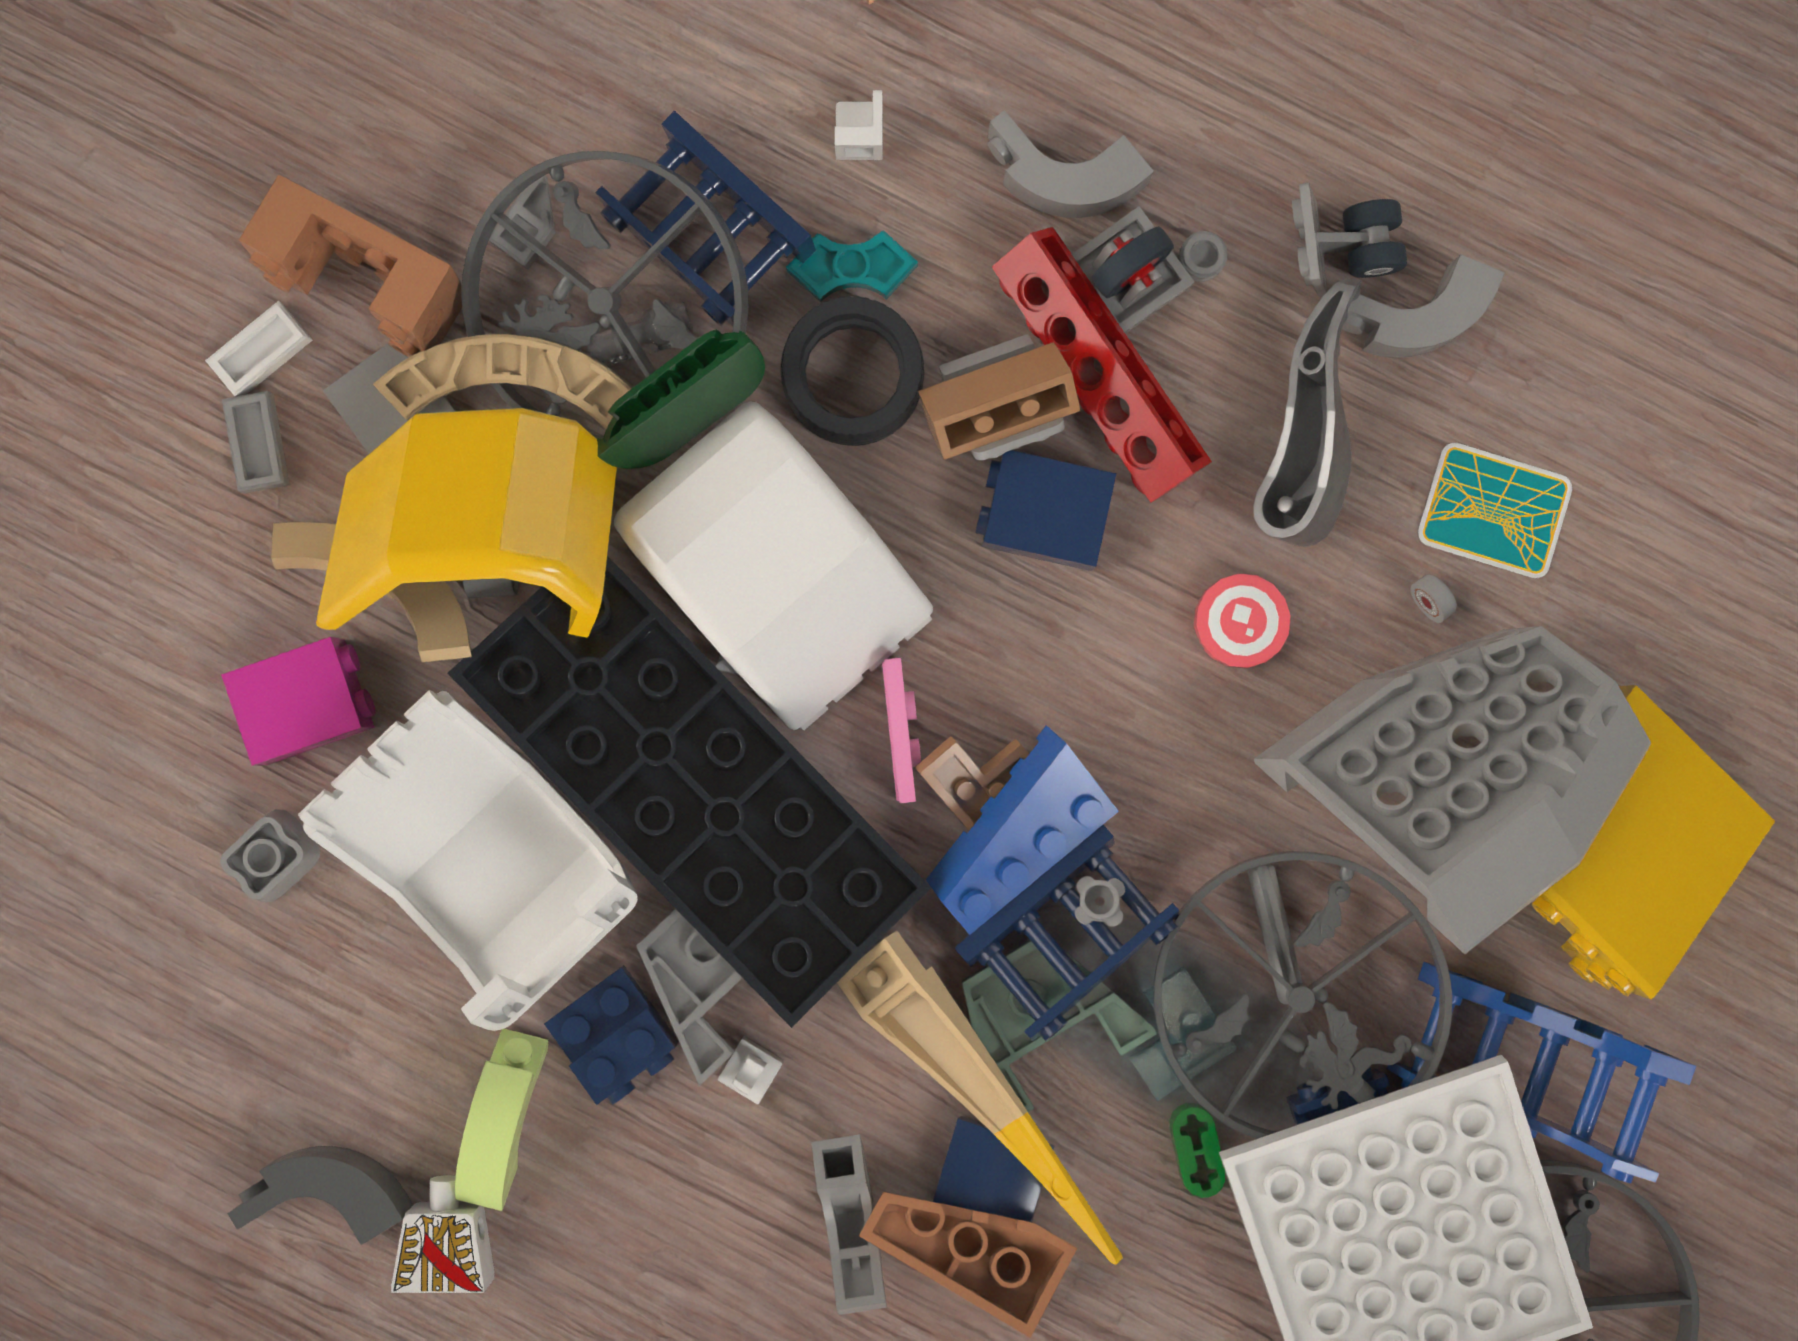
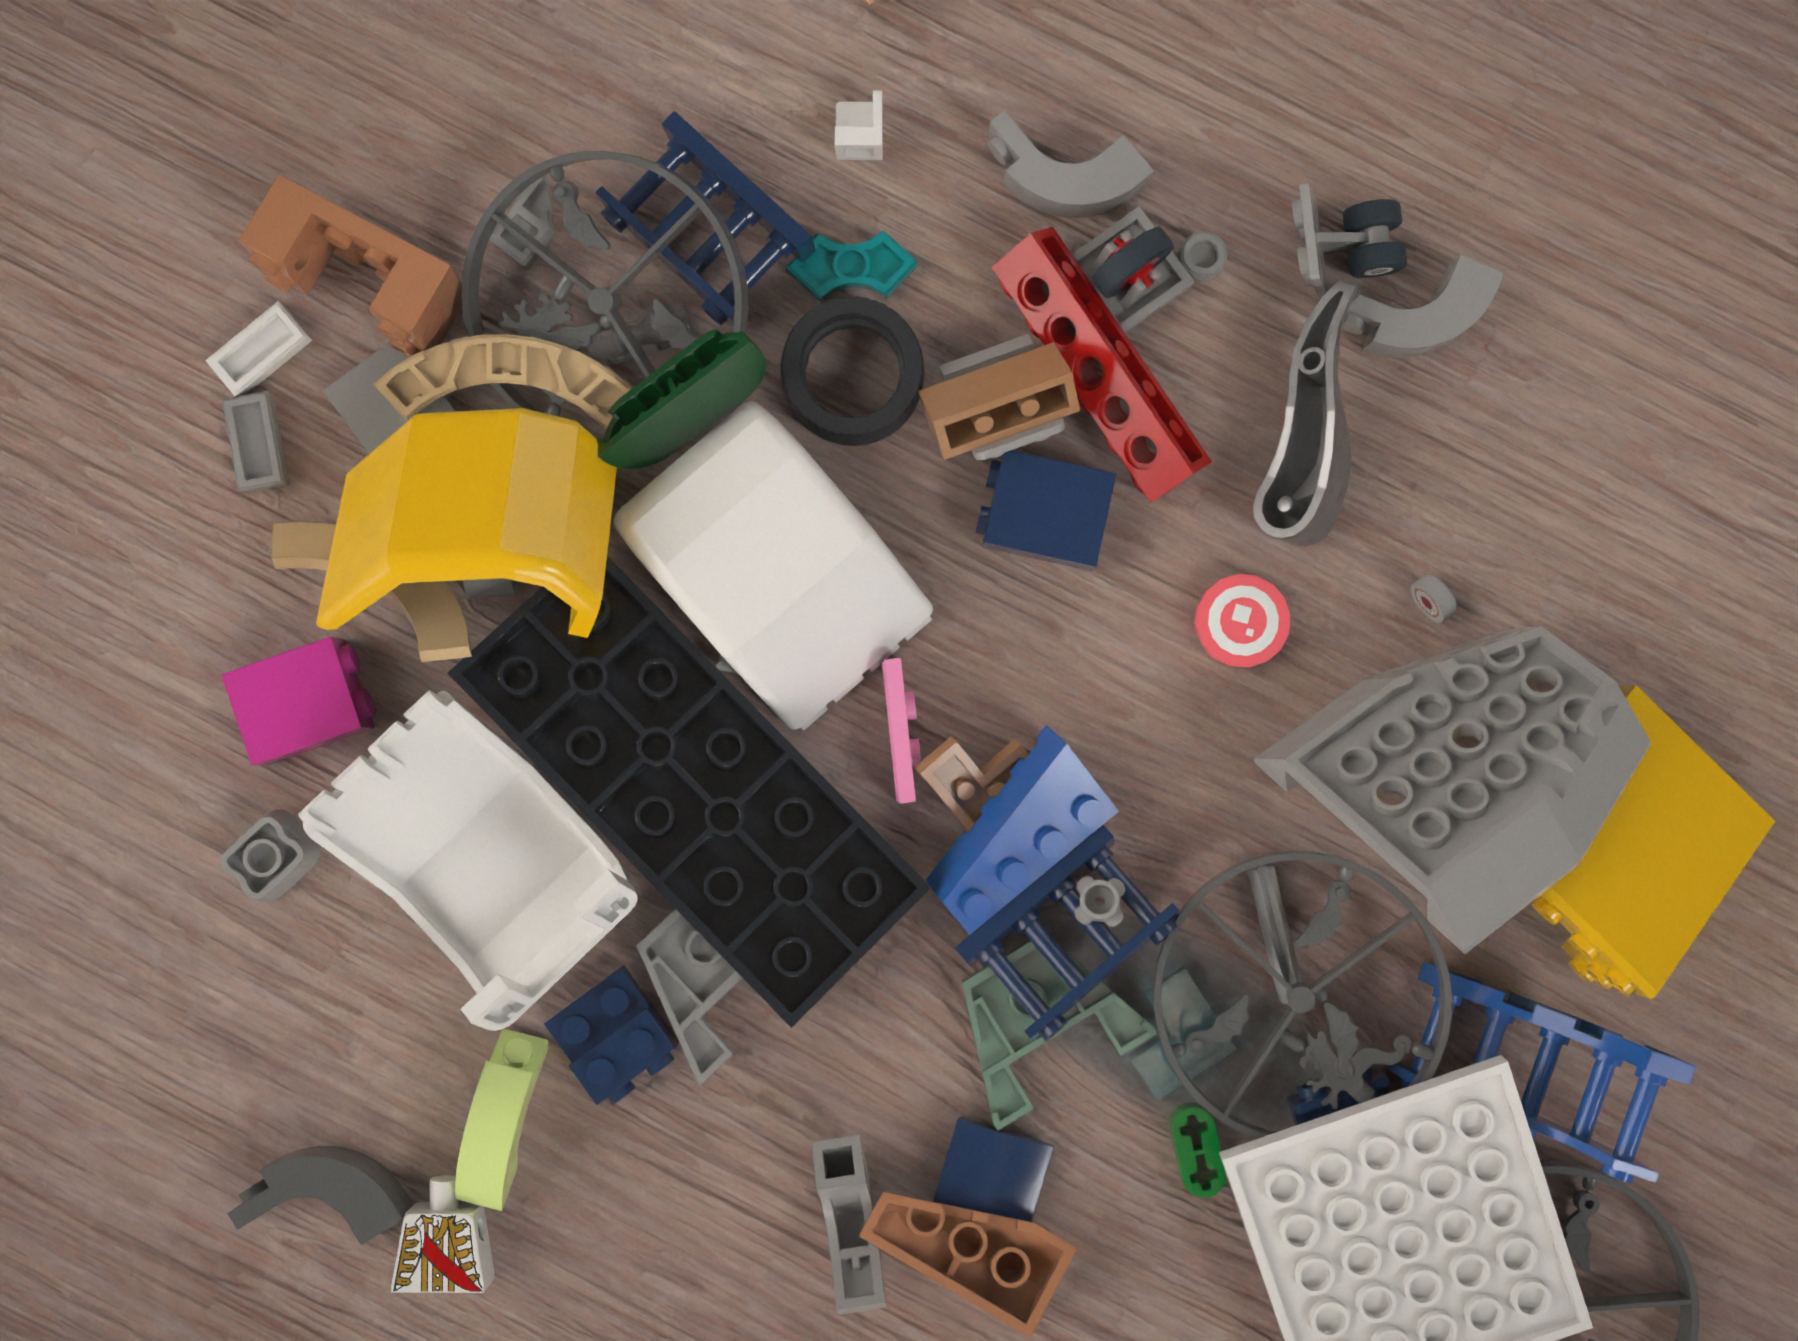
(750, 1070): white tile -> none
(926, 1024): tan plate -> none
(1495, 510): teal sticker -> none

